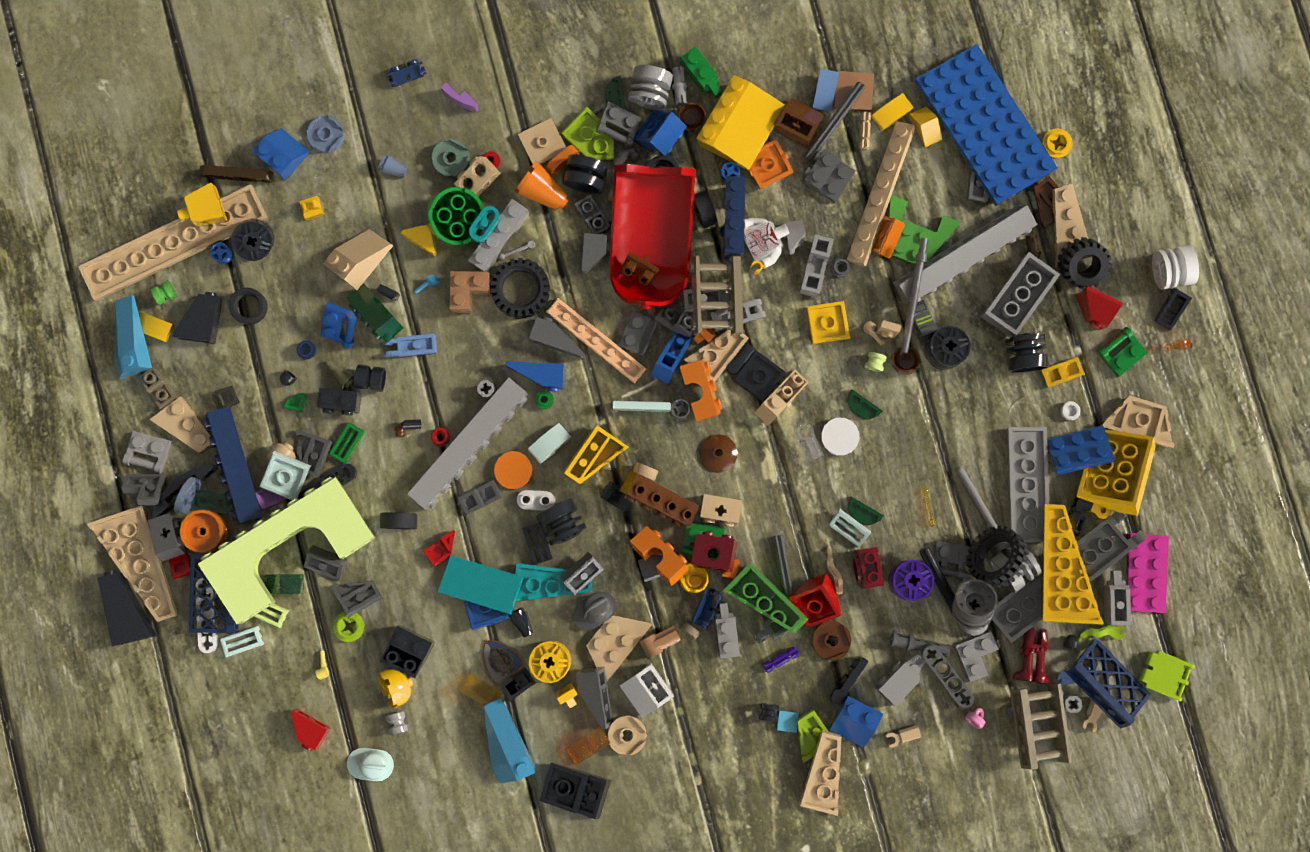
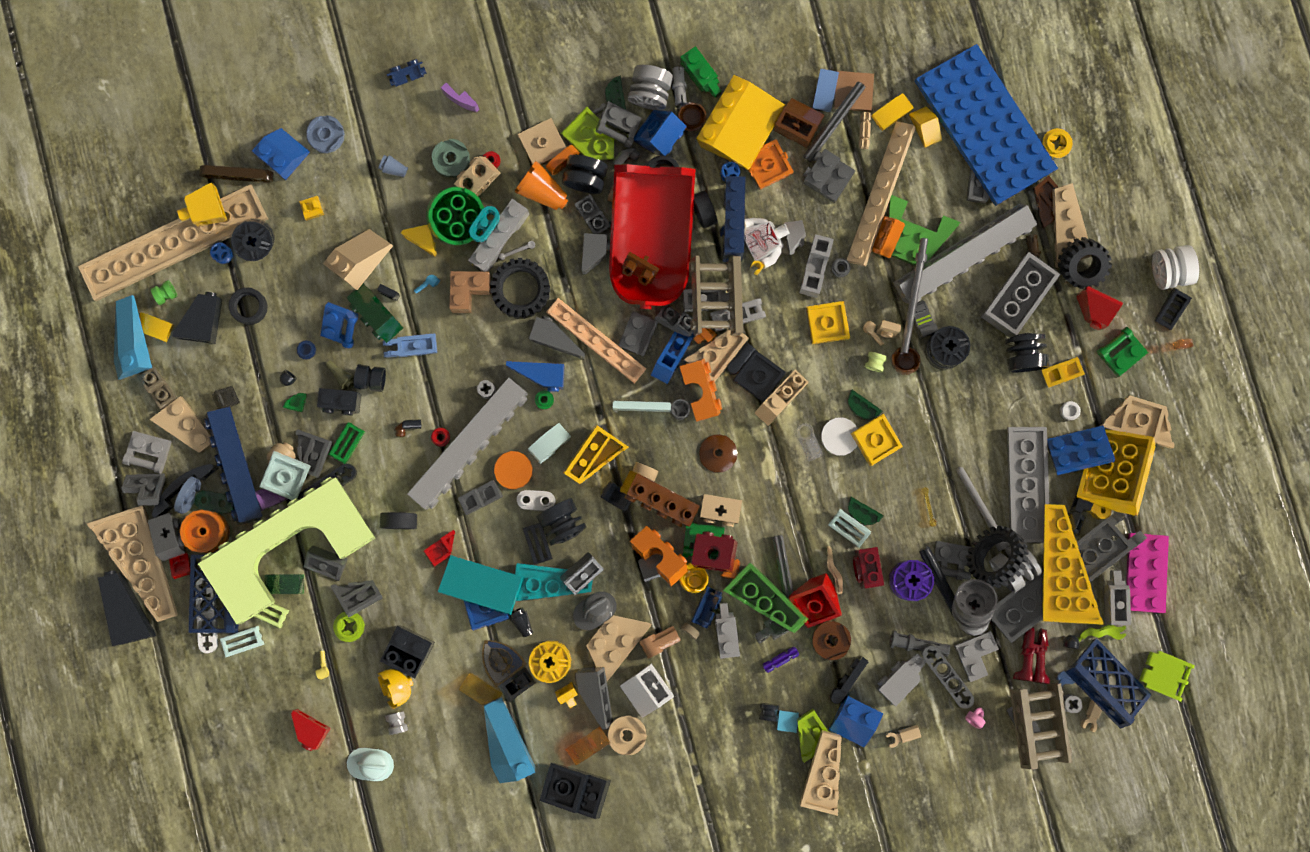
(876, 440): none -> yellow tile

